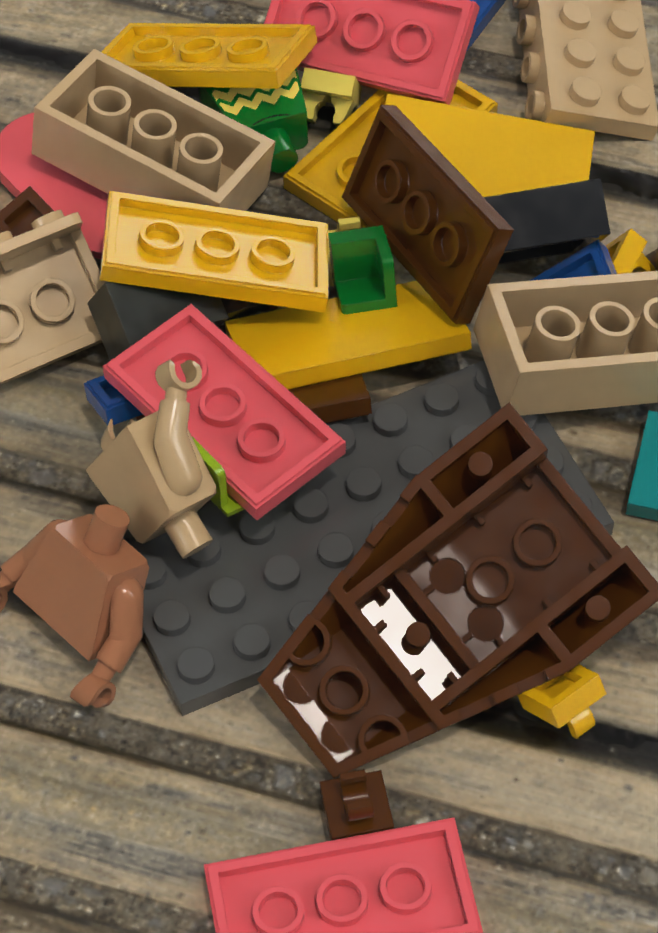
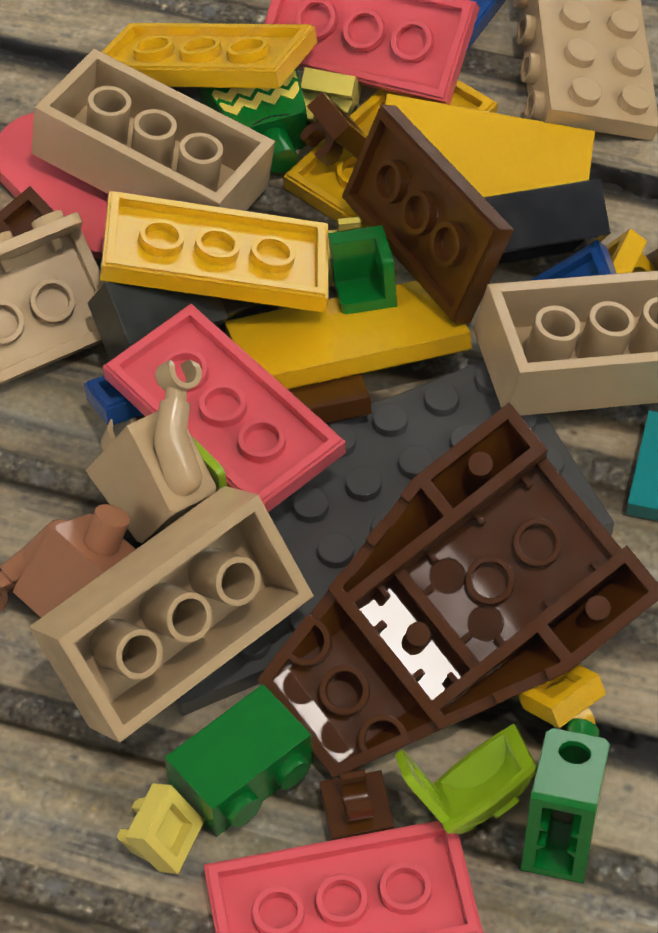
(162, 829): none -> light yellow tile
(172, 612): none -> tan brick
(240, 760): none -> green brick
(335, 127): none -> reddish brown tile
(477, 785): none -> lime piece
(571, 782): none -> green torso

